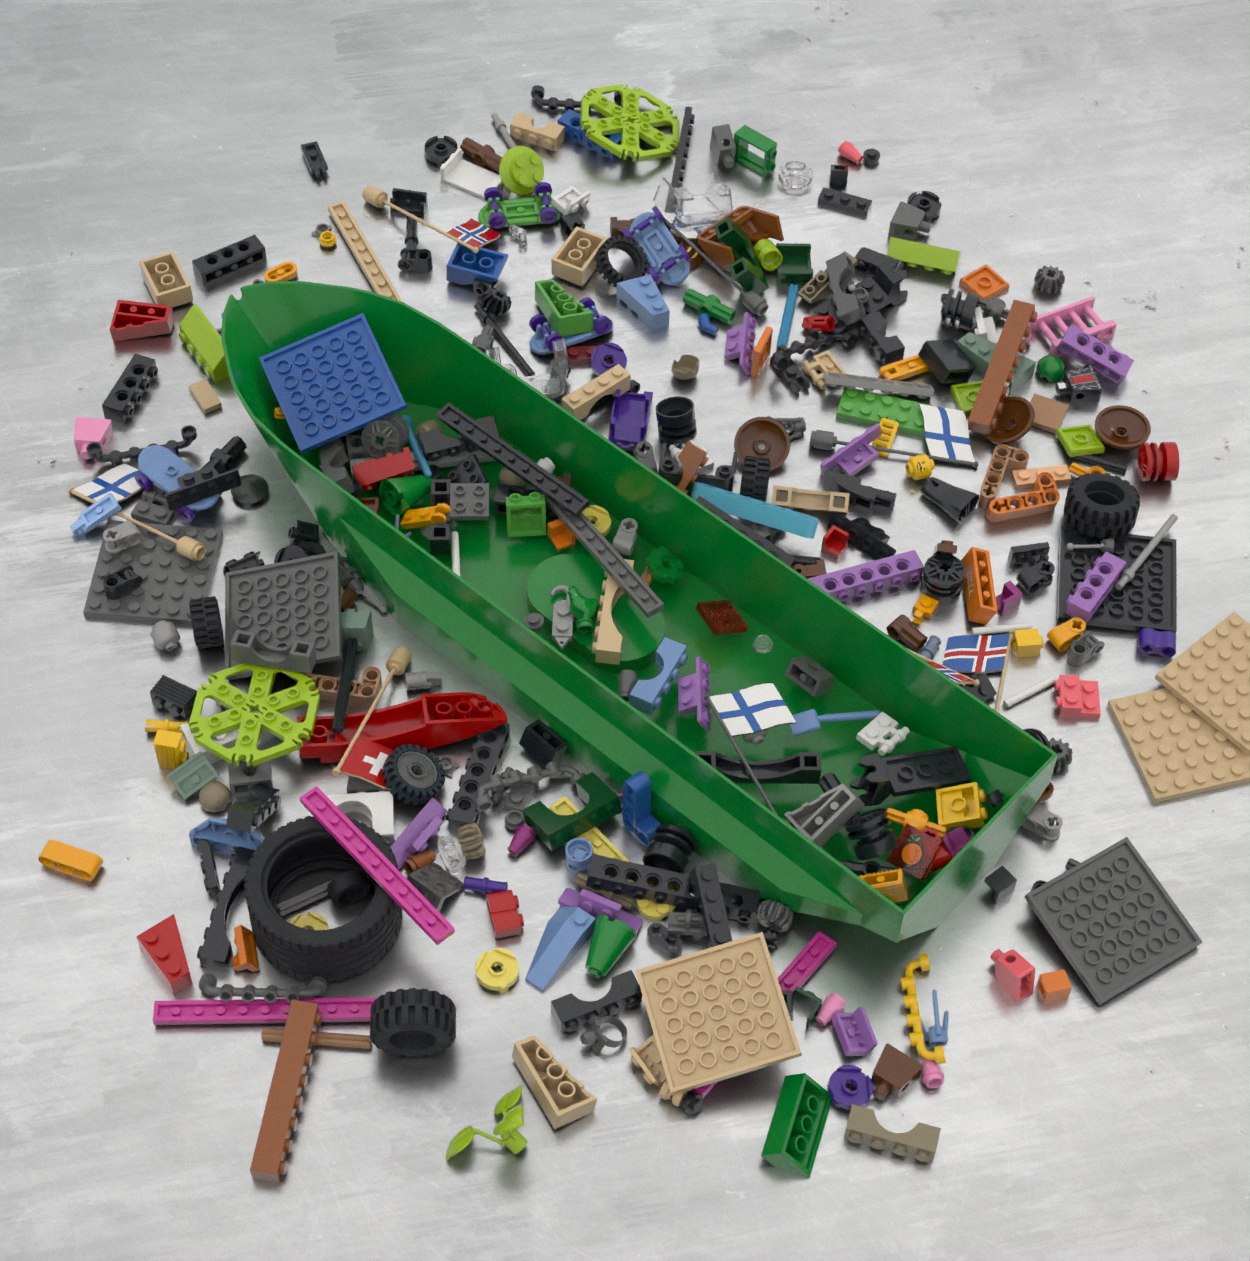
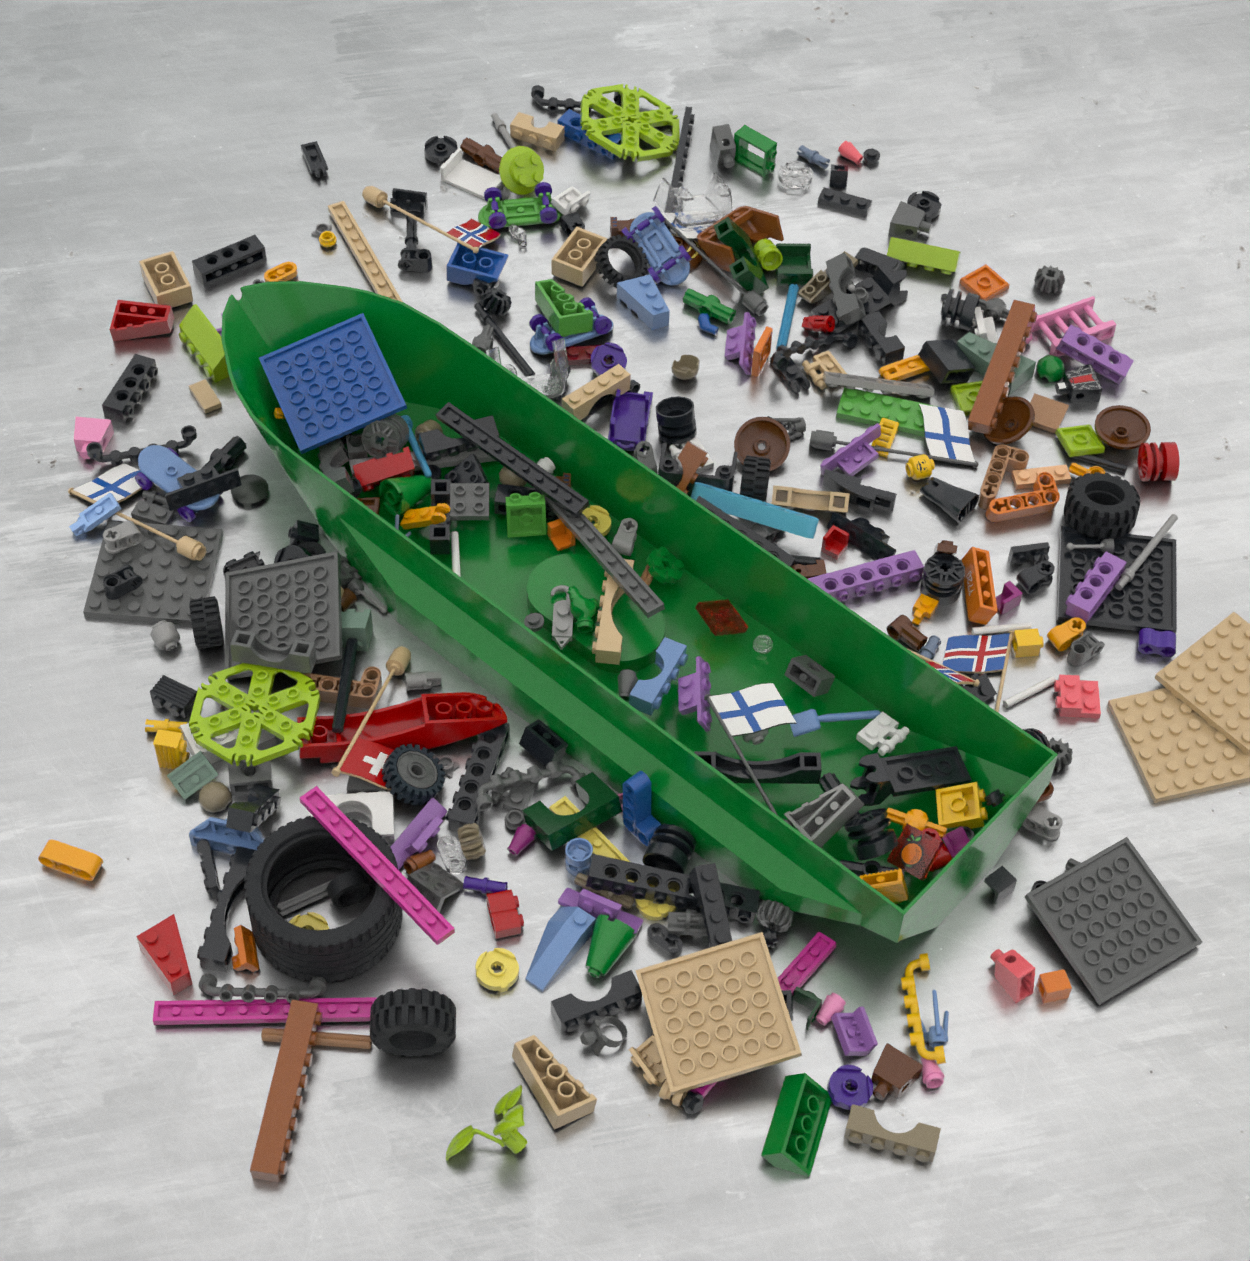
(813, 157): none -> sand blue pin

